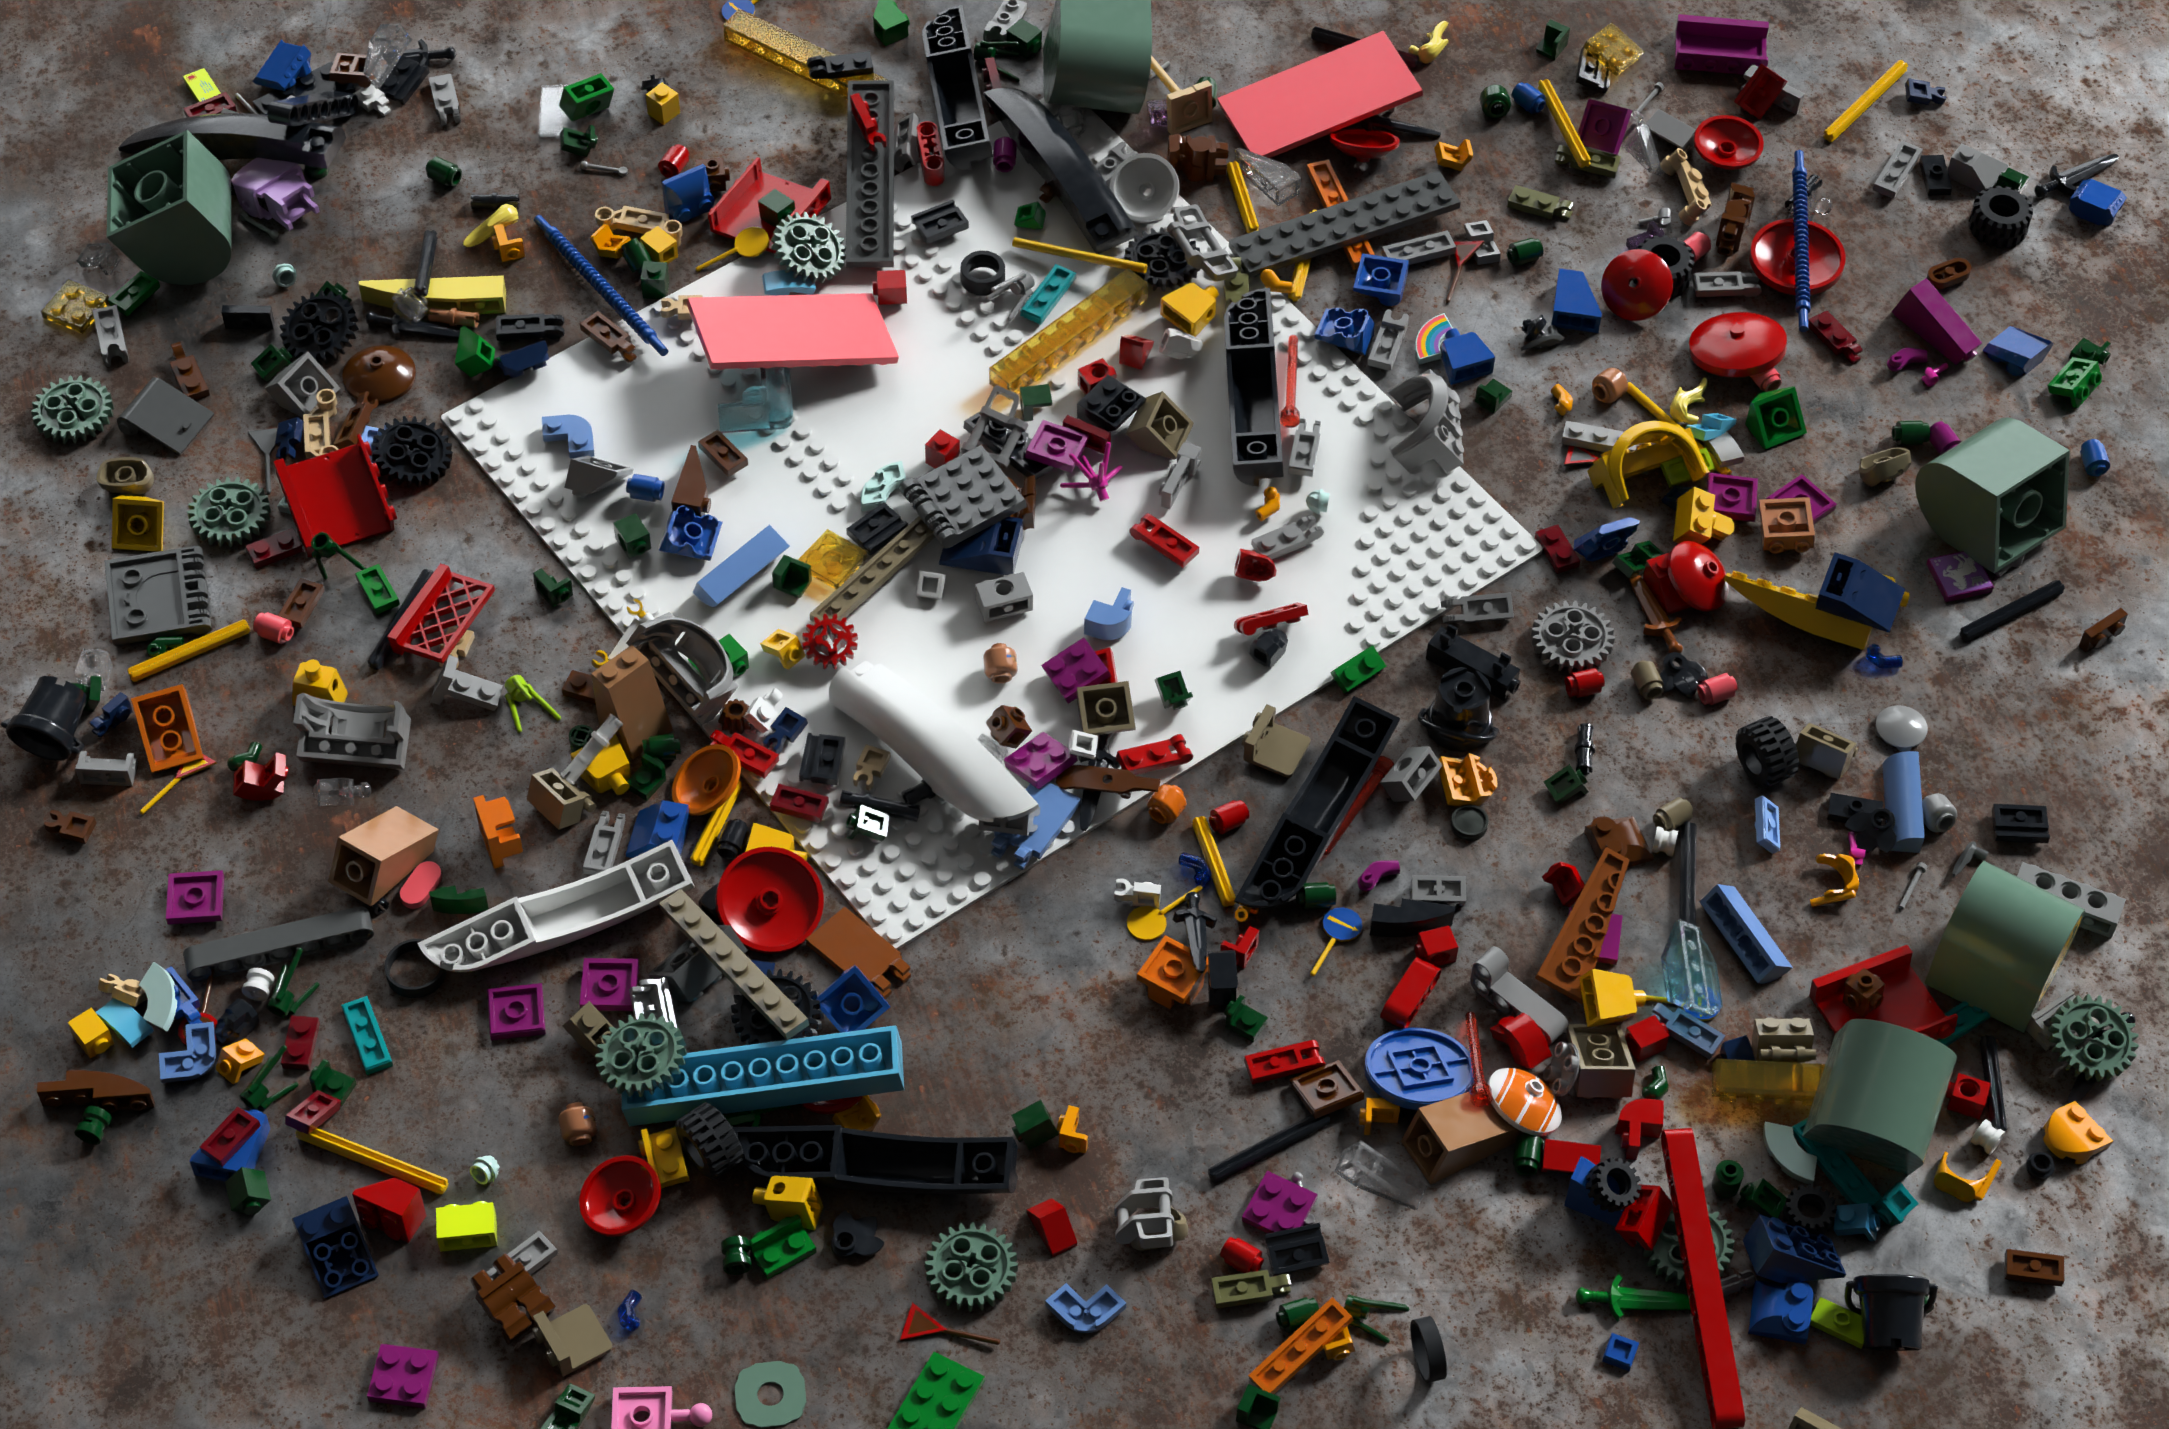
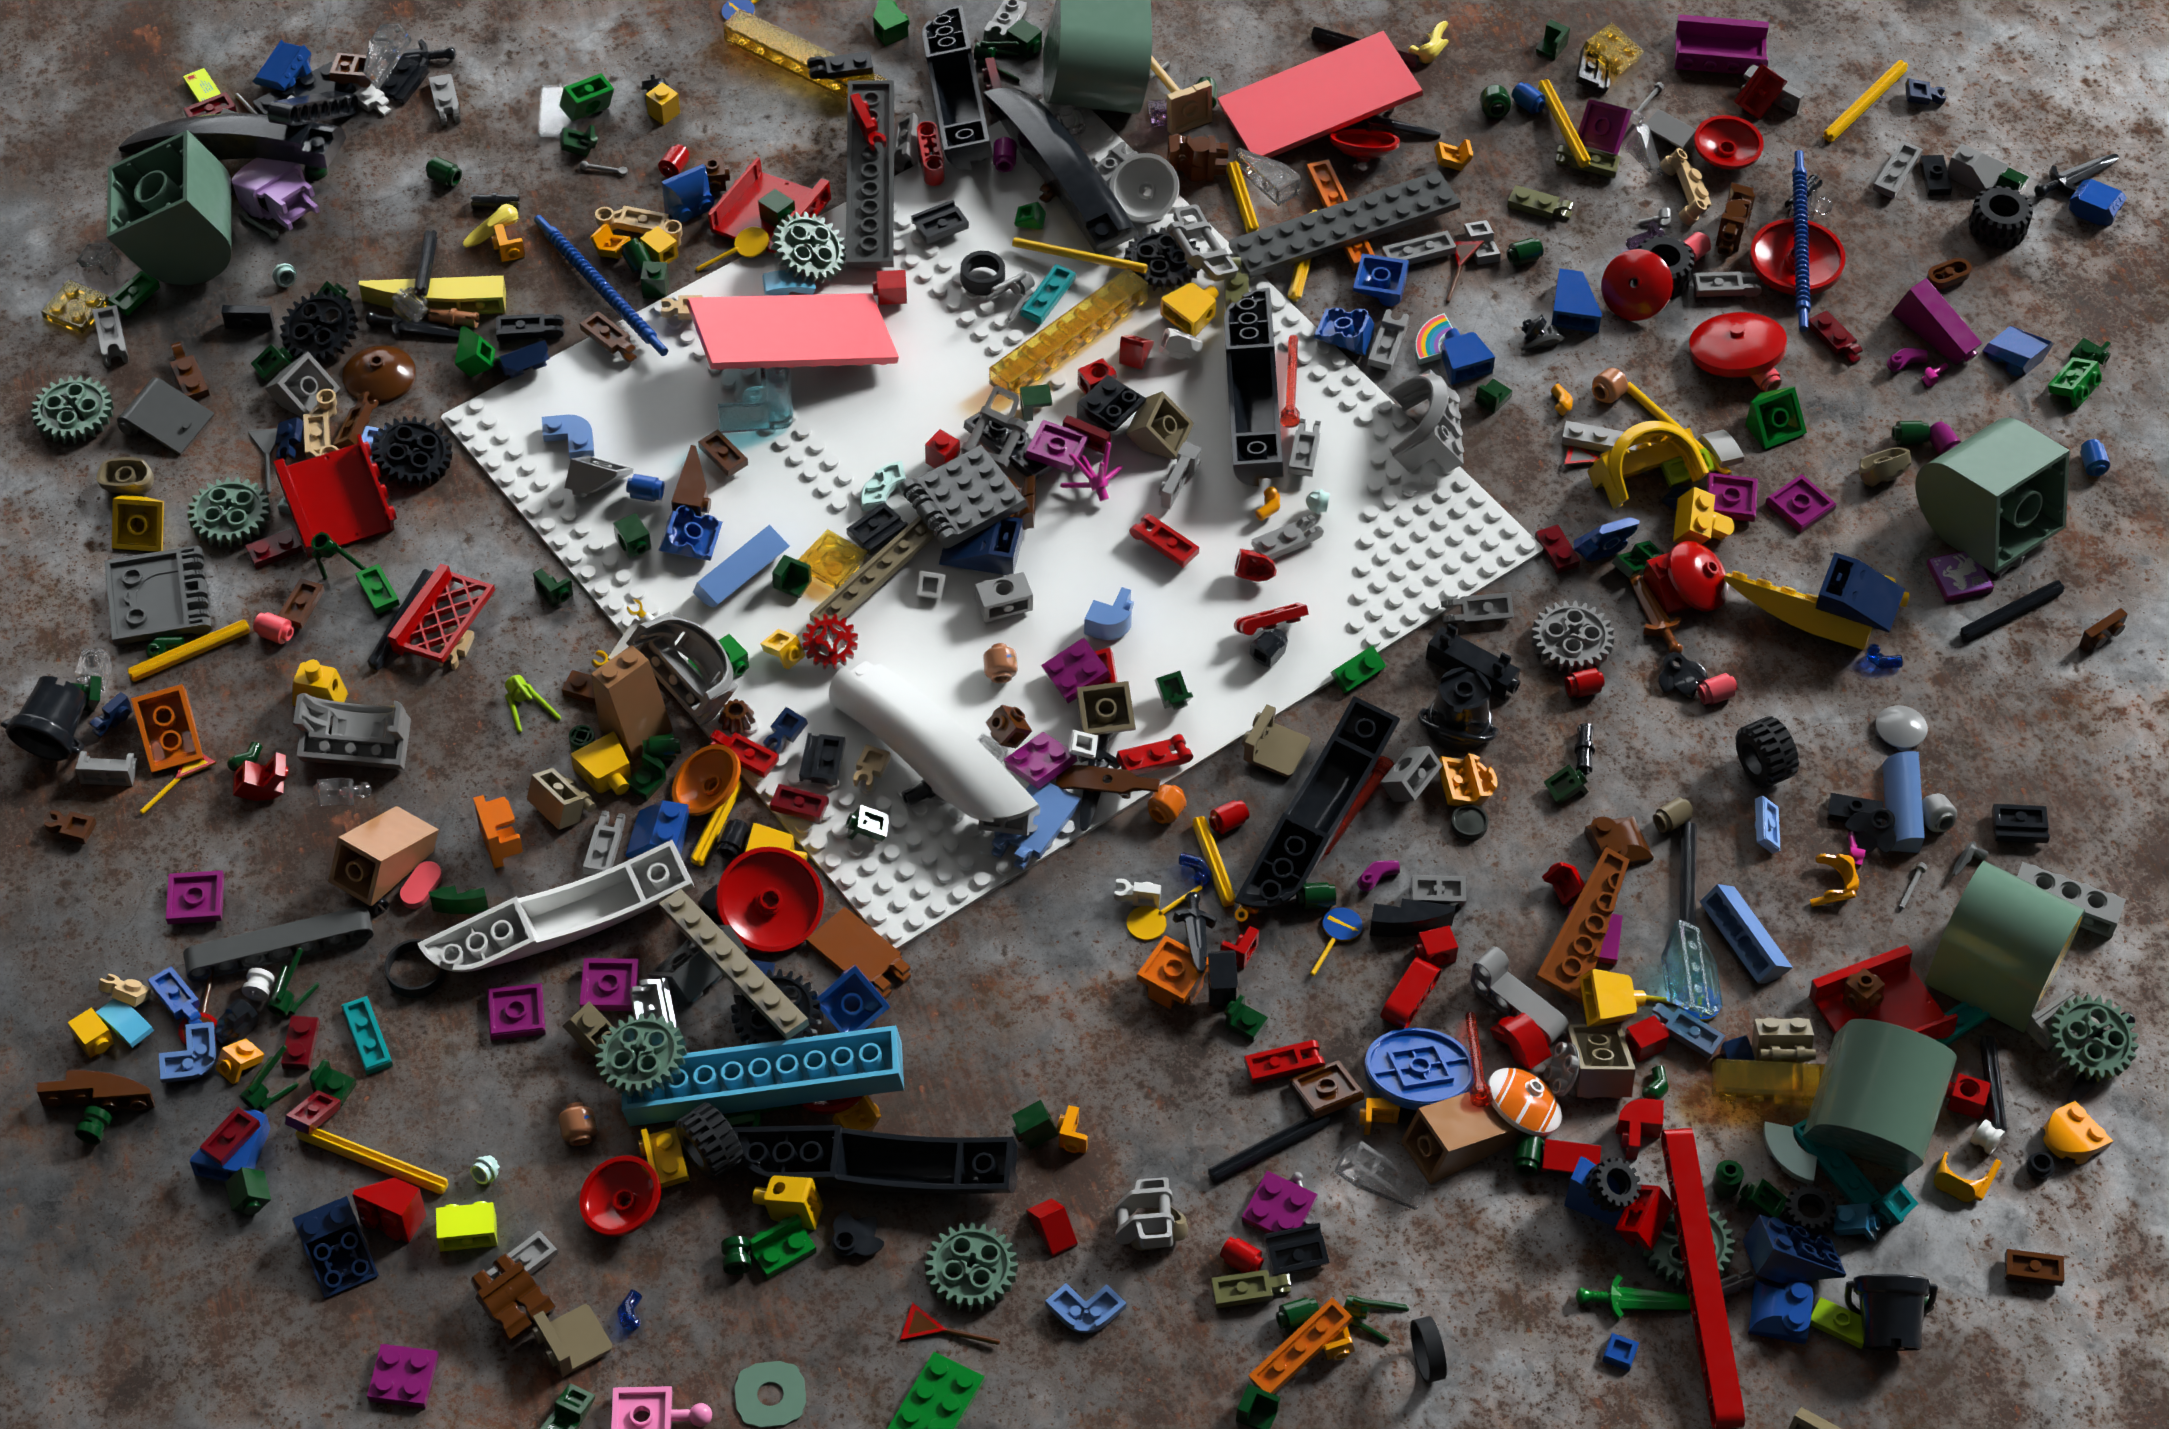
(161, 997): light aqua tile -> none
(465, 687): light grey bracket -> none
(592, 748): white pin -> none
(761, 711): white plate -> none
(890, 807): black pin -> none
(1271, 281): light orange arm -> none
(1647, 679): dark tan brick -> none
(1664, 841): white wheel -> none
(1682, 399): light yellow piece -> none
(1712, 426): medium azure slope -> none
(1786, 524): nougat plate -> none
(1825, 751): dark tan brick -> none

